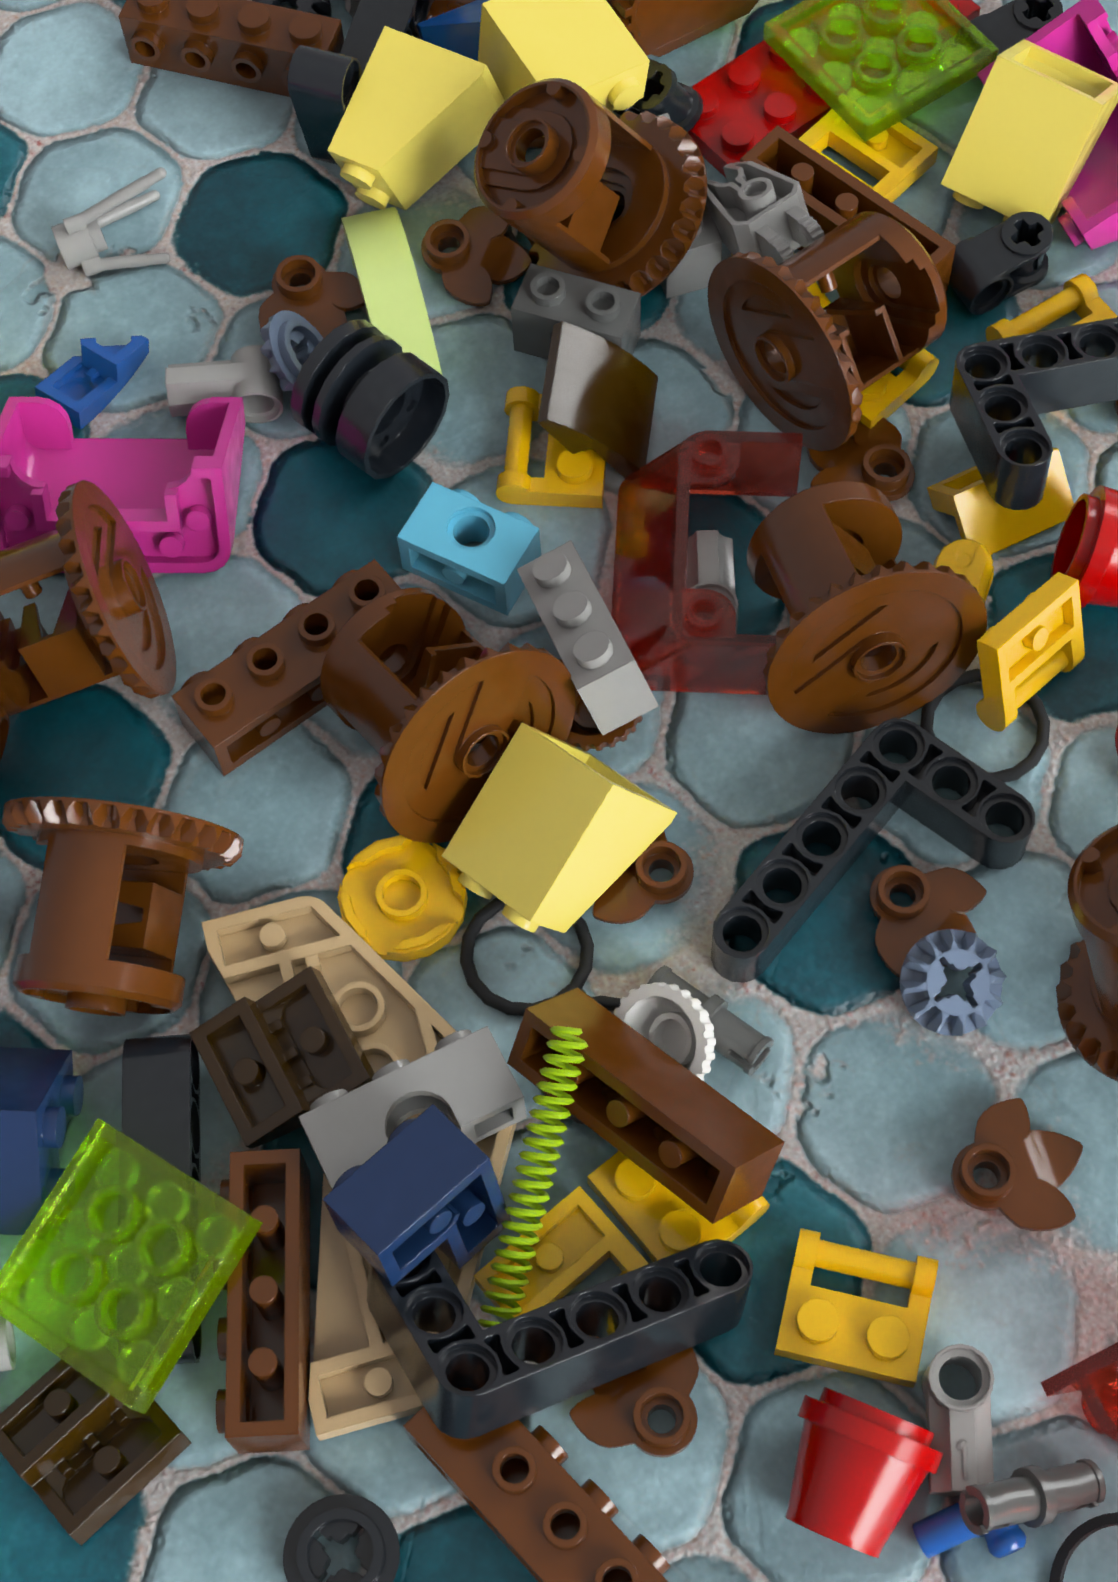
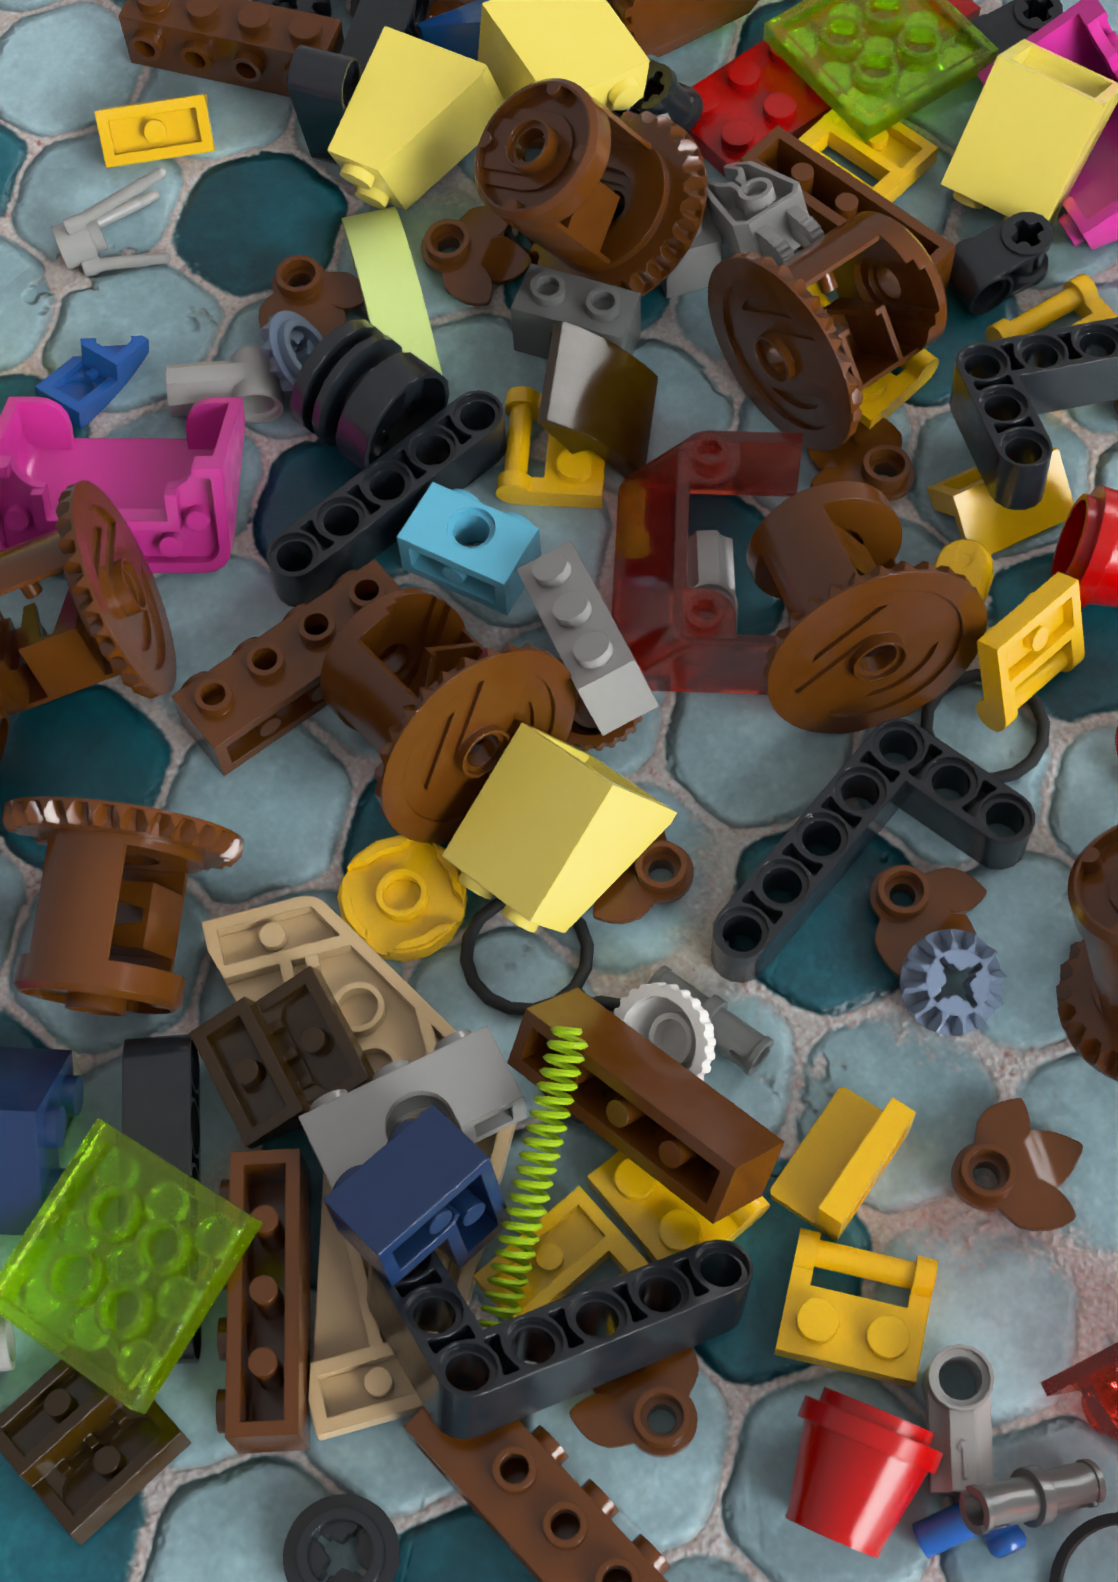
(155, 130): none -> yellow panel
(377, 522): none -> black beam
(841, 1160): none -> yellow panel

